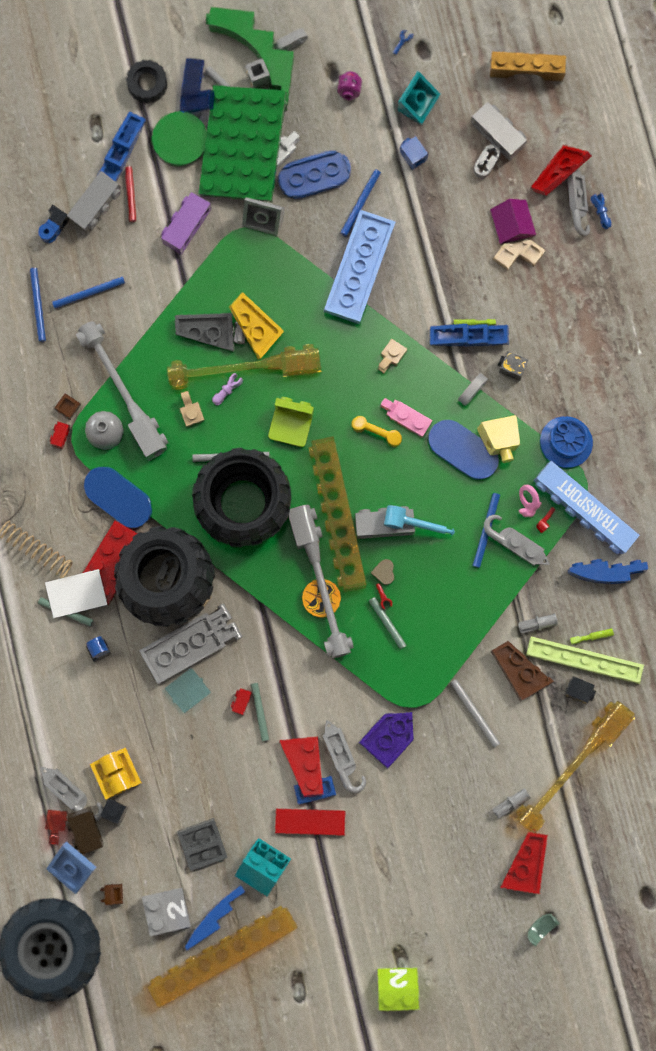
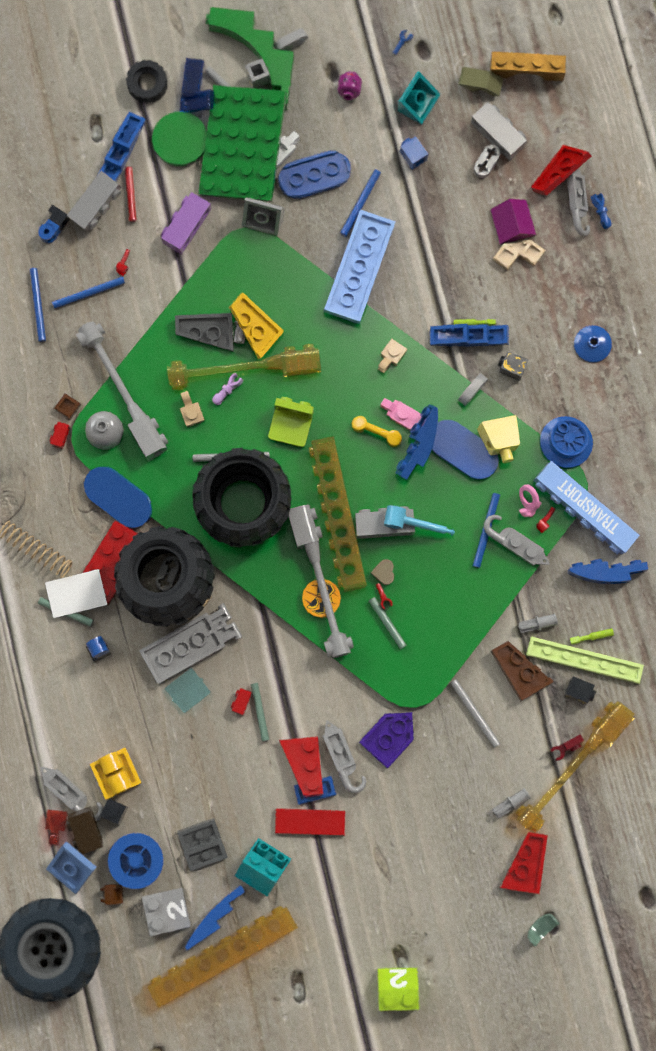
(121, 268): none -> red hand
(135, 860): none -> blue wheel
(424, 436): none -> blue slope
(478, 79): none -> olive slope
(573, 744): none -> dark red plate
(590, 352): none -> blue dish

